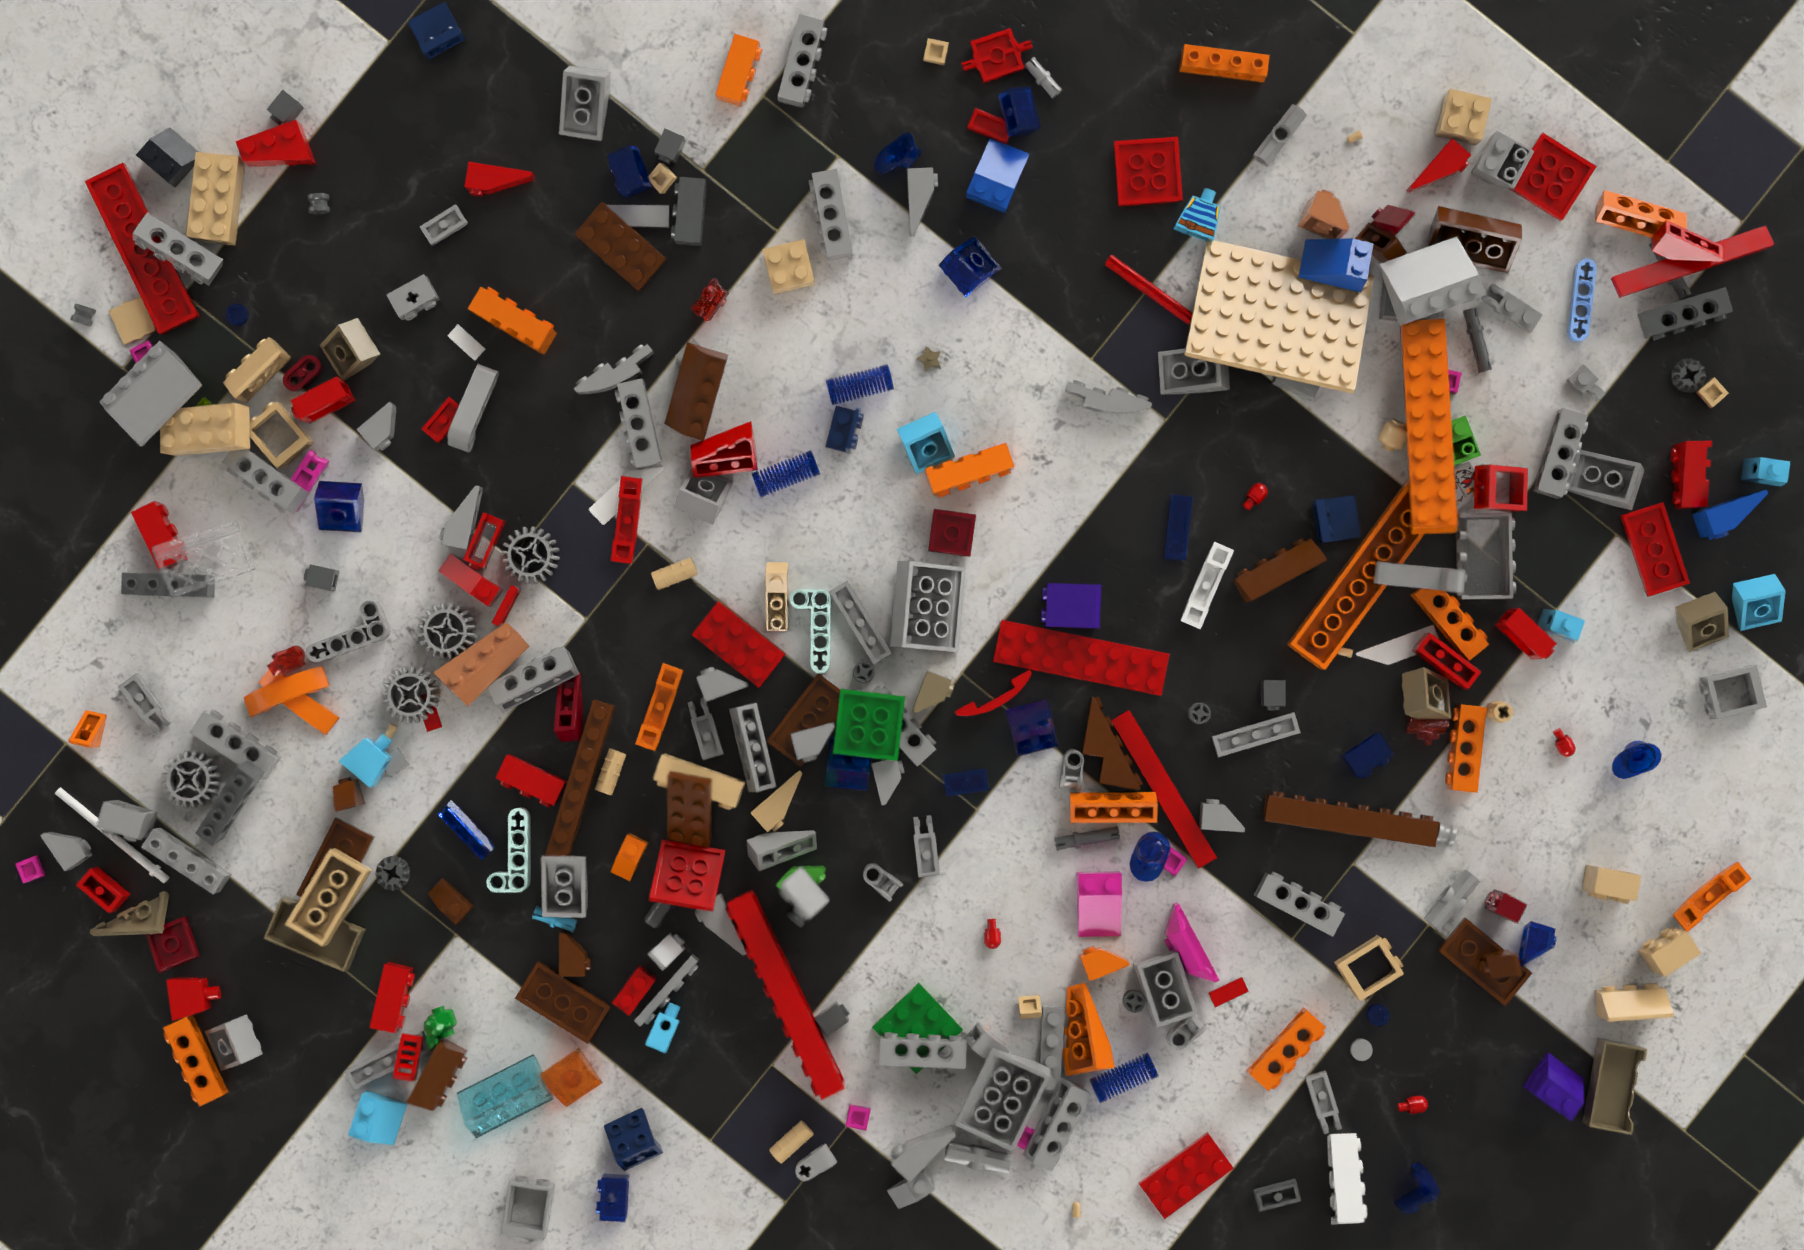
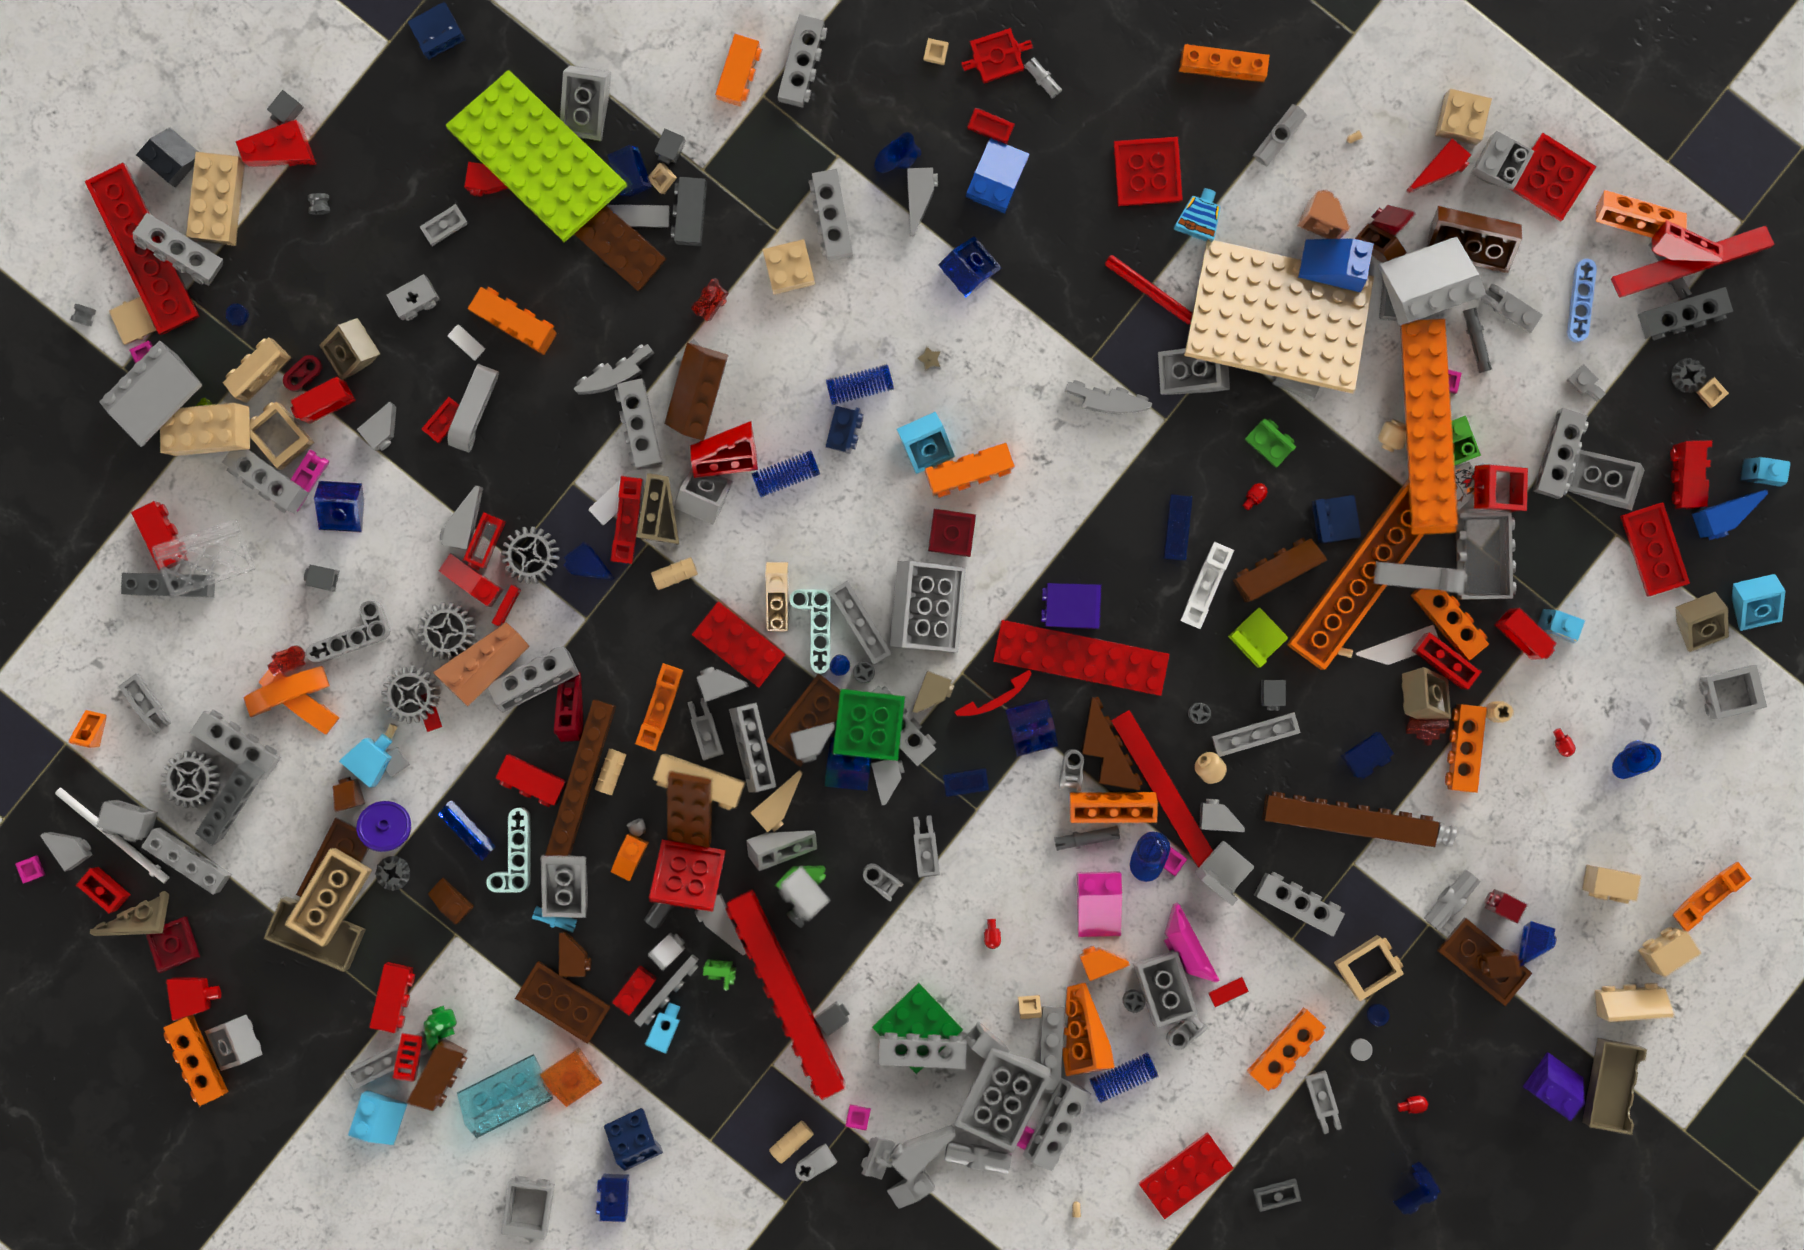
(383, 826): none -> dark purple shield
(536, 155): none -> lime plate
(586, 563): none -> clear blue slope
(637, 827): none -> light grey hinge
(657, 511): none -> dark tan wedge
(719, 968): none -> bright green bracket
(839, 665): none -> clear blue plate
(878, 1157): none -> light grey hips
(1019, 111): clear blue brick -> none
(1210, 768): none -> tan head
(1224, 871): none -> light grey bracket
(1258, 637): none -> lime bracket
(1270, 442): none -> bright green bracket
(1345, 1179): white wedge -> none

